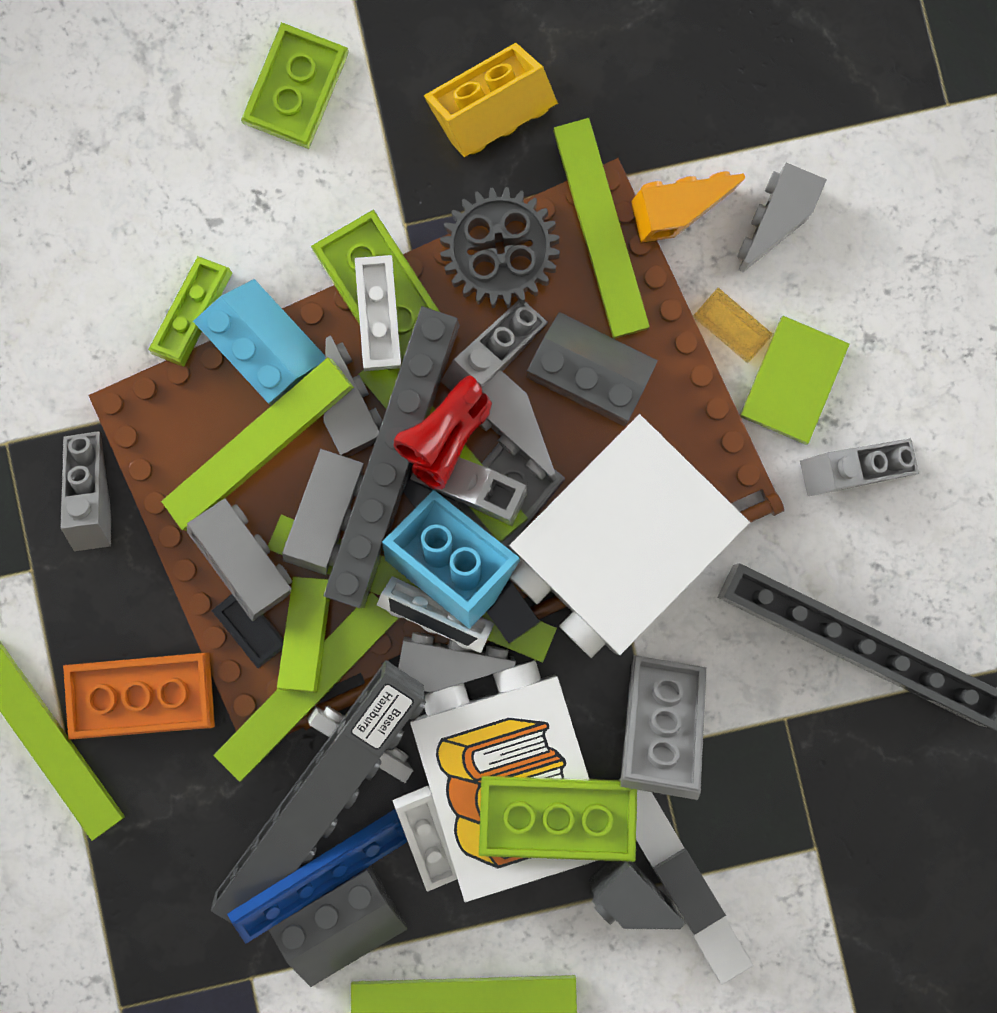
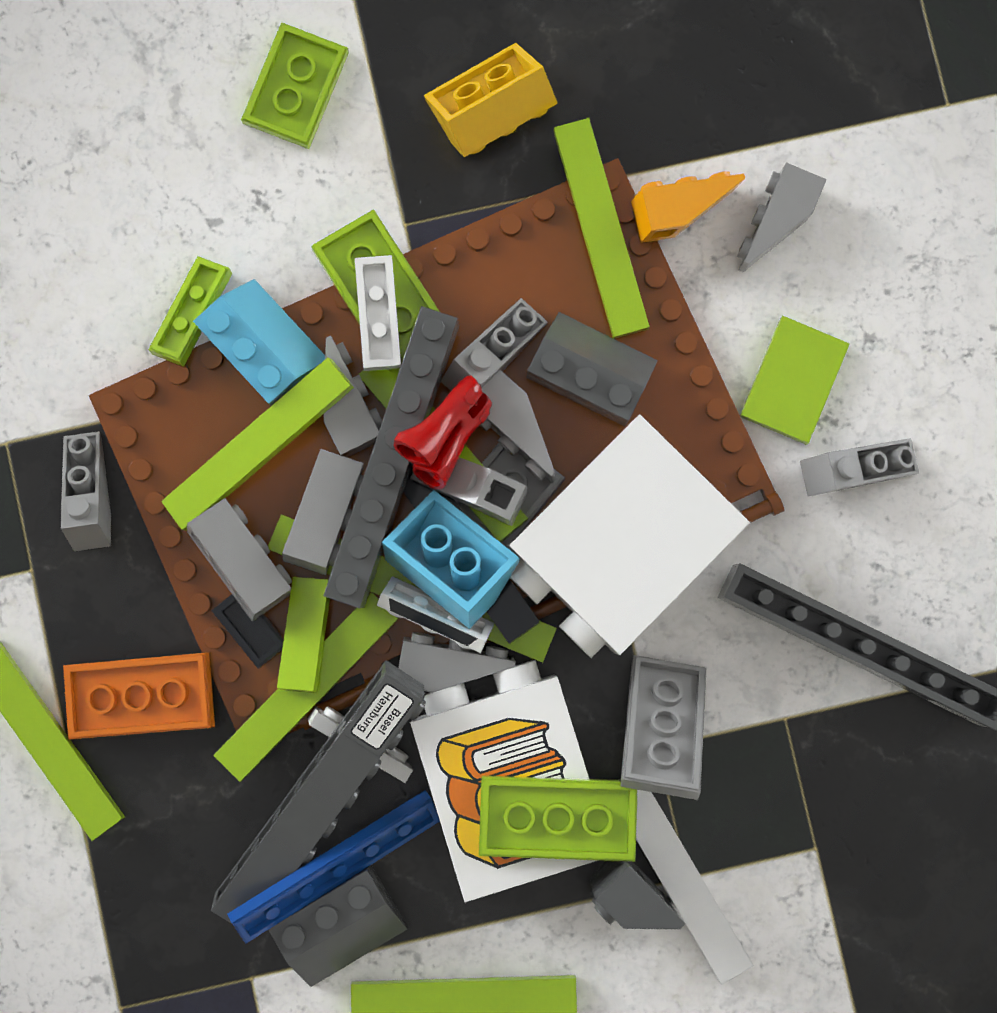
(425, 837): white plate -> none
(495, 215): dark grey gear -> none
(689, 891): dark grey tile -> none
(732, 325): clear yellow tile -> none

